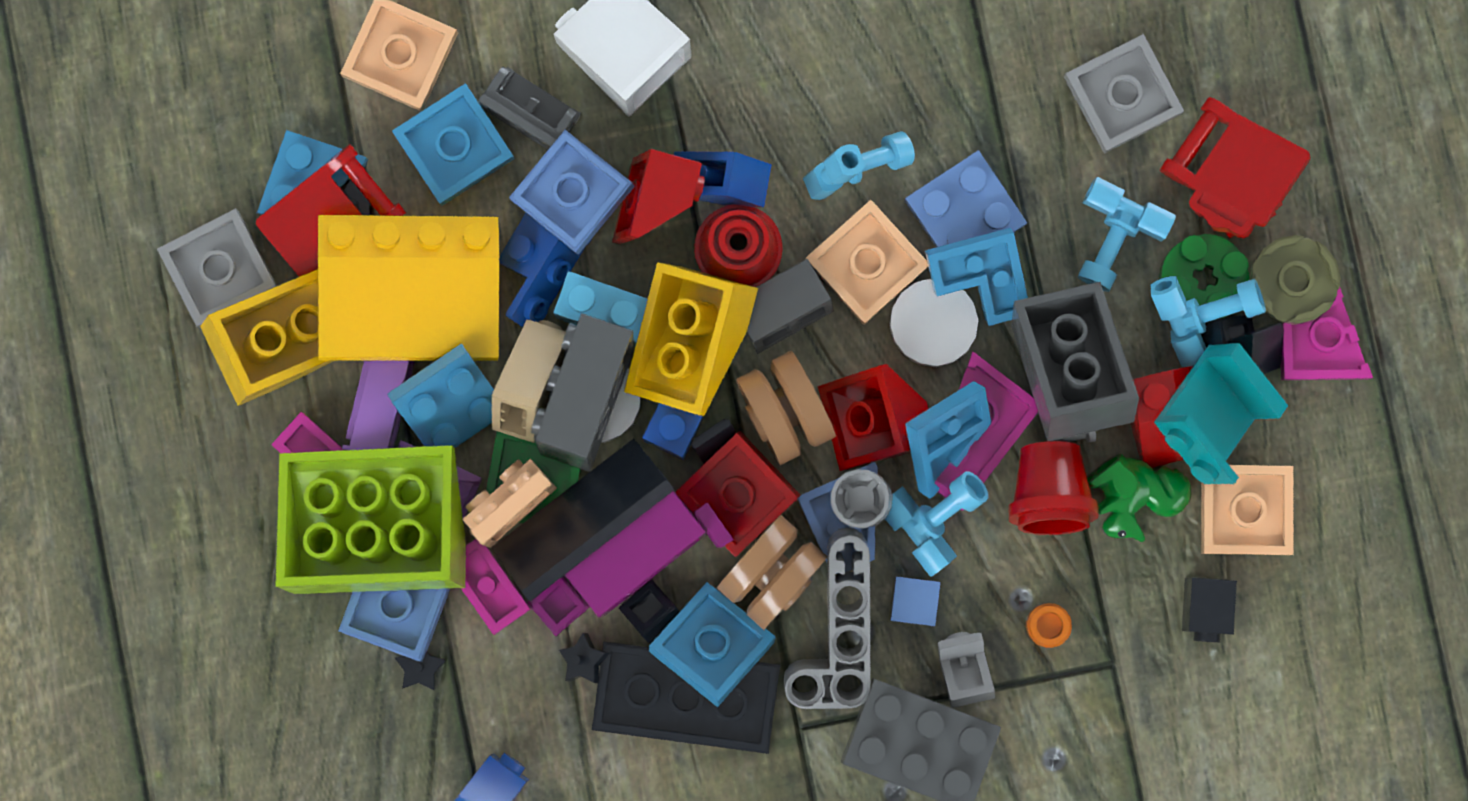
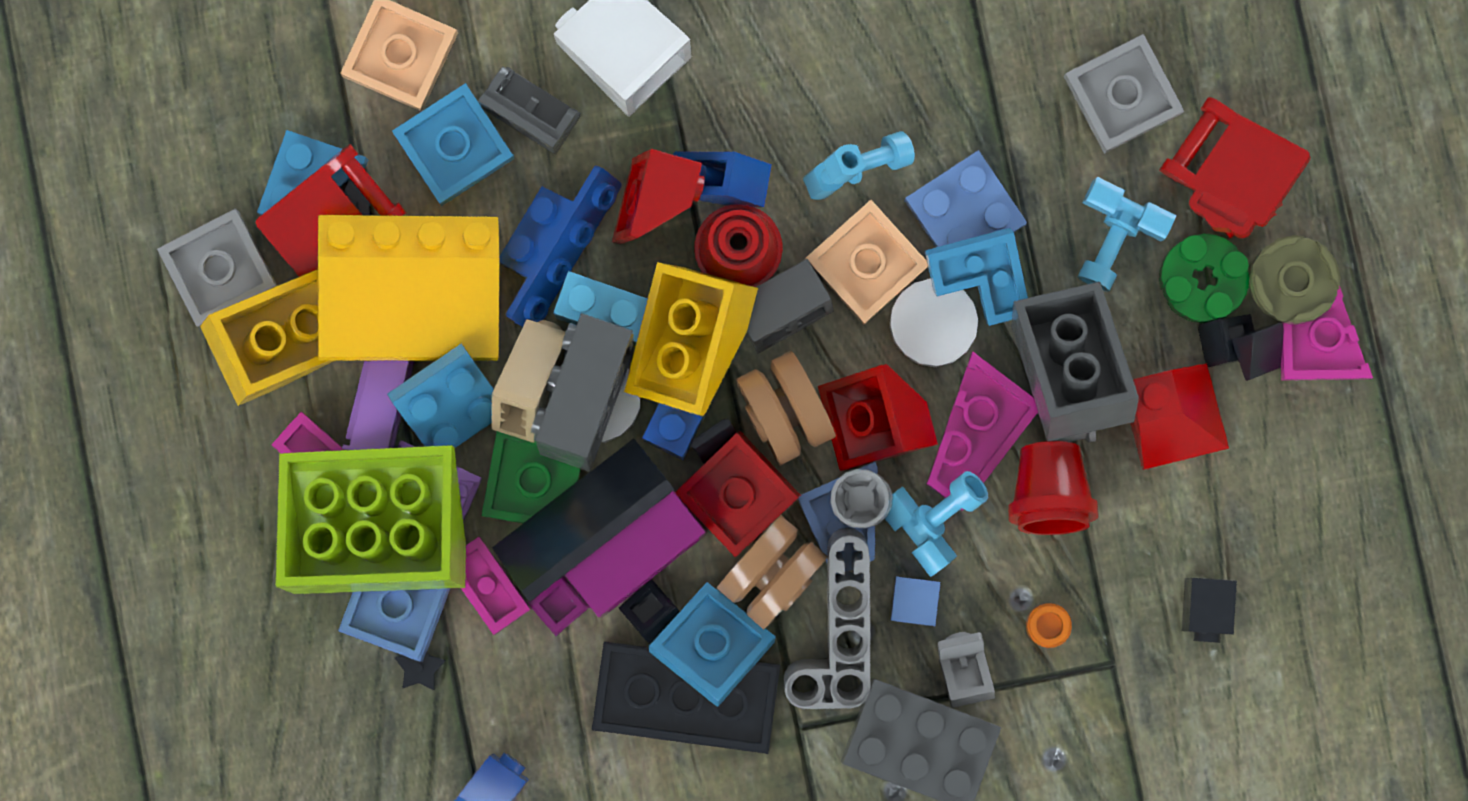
(499, 512): light nougat plate -> none
(571, 192): medium blue tile -> none
(583, 660): black piece -> none
(712, 526): magenta tile -> none
(946, 433): dark azure wing -> none
(1131, 485): green animal -> none
(1189, 318): medium azure bar -> none
(1216, 409): teal panel -> none
(1249, 515): light nougat plate -> none

